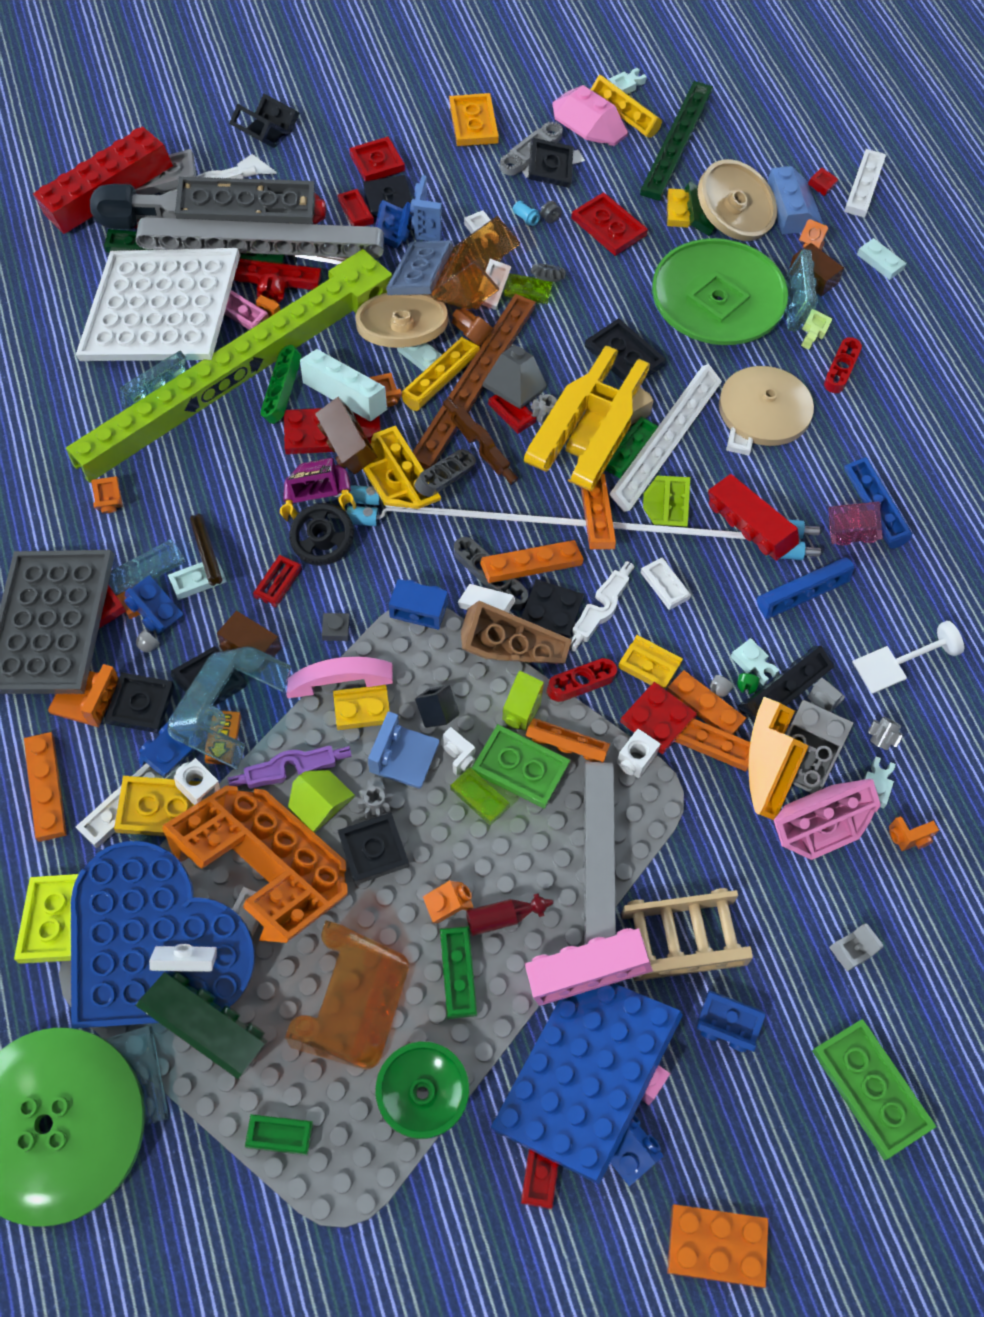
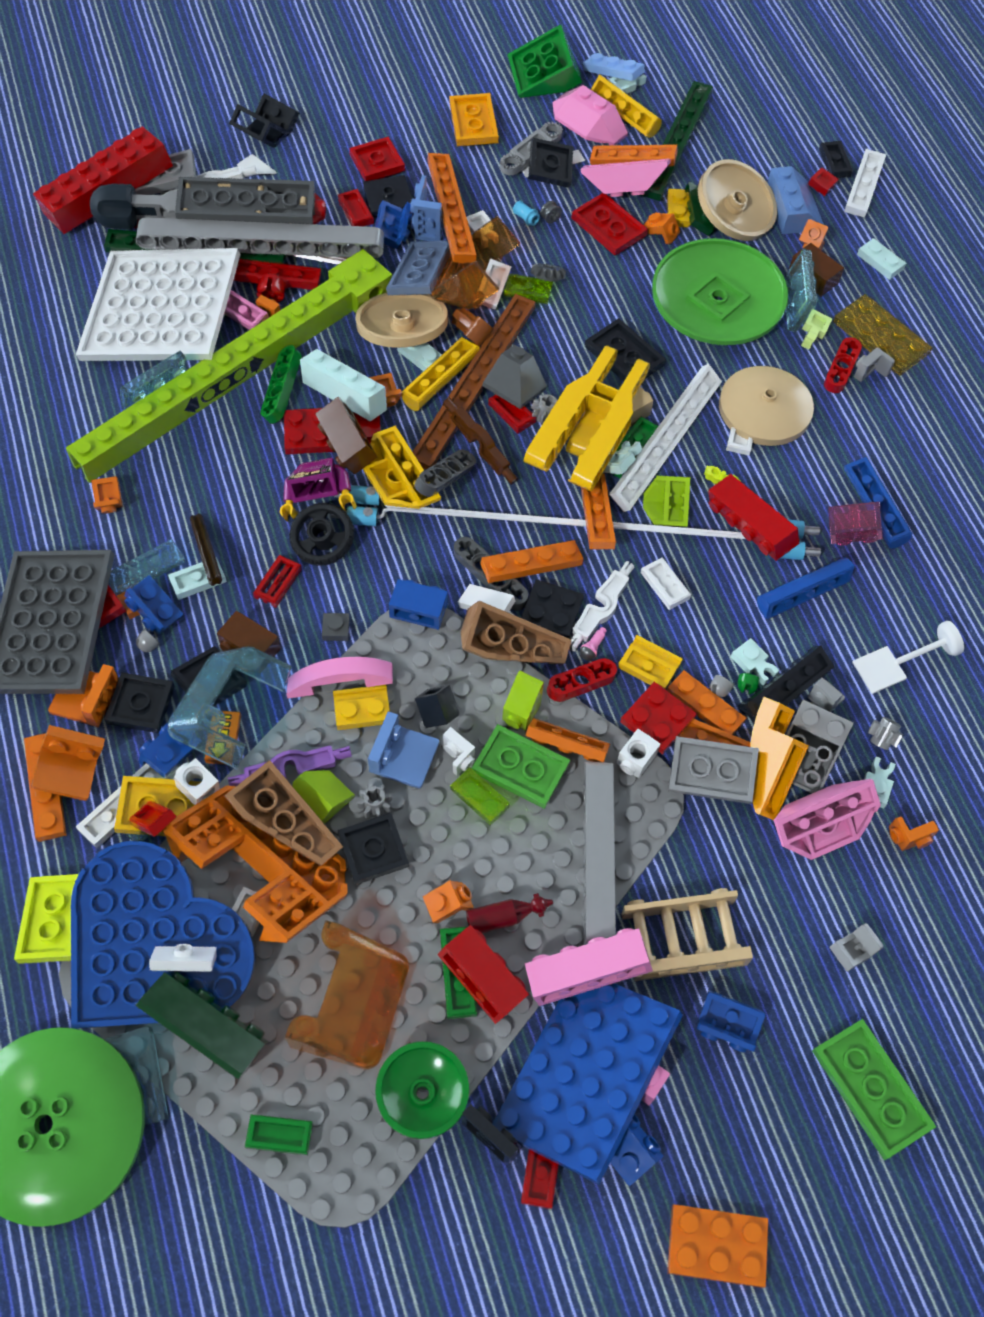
(67, 763): none -> orange bracket
(152, 818): none -> red tile
(280, 811): none -> medium nougat wedge
(453, 212): none -> orange plate
(483, 973): none -> red brick
(500, 1143): none -> black plate
(544, 65): none -> green slope
(589, 650): none -> bright pink piece
(613, 67): none -> light blue plate
(623, 458): none -> light aqua plate
(625, 176): none -> bright pink wedge
(632, 153): none -> orange plate
(663, 224): none -> orange bracket
(713, 770): none -> light grey plate
(715, 475): none -> neon yellow piece
(835, 159): none -> black plate
(877, 361): none -> light grey bracket
(878, 328): none -> clear yellow plate

